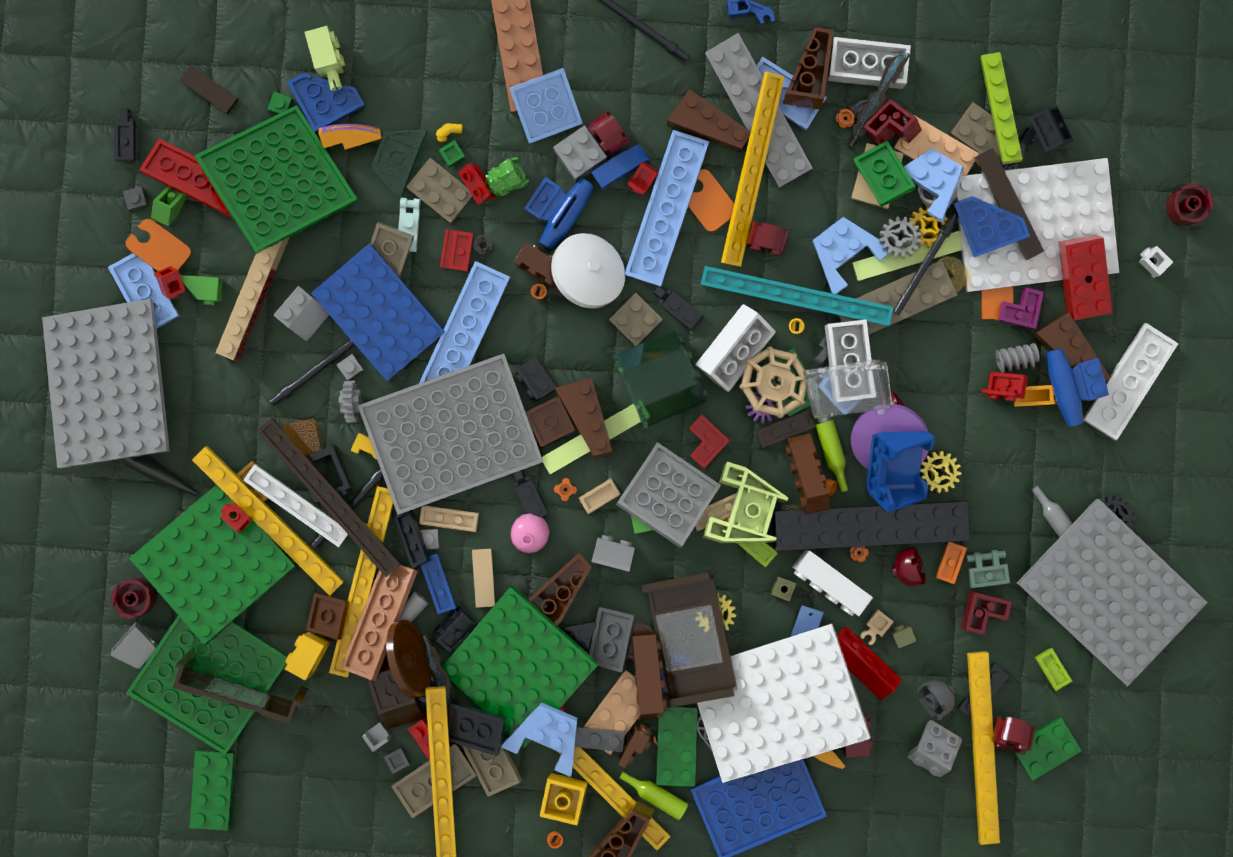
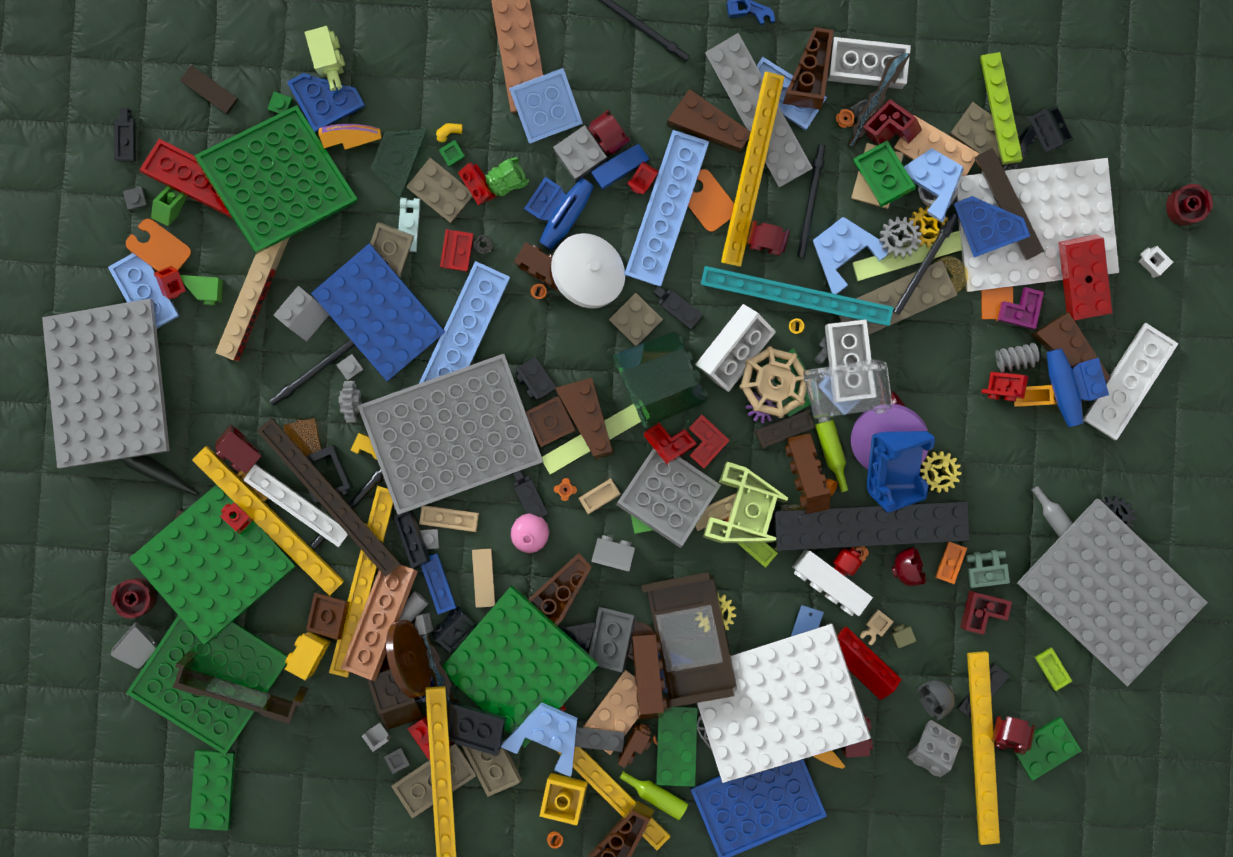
(237, 449): none -> dark red brick
(423, 623): none -> light grey plate
(668, 447): none -> red plate
(776, 589): olive plate -> none
(818, 164): none -> black bar
(847, 561): none -> red head

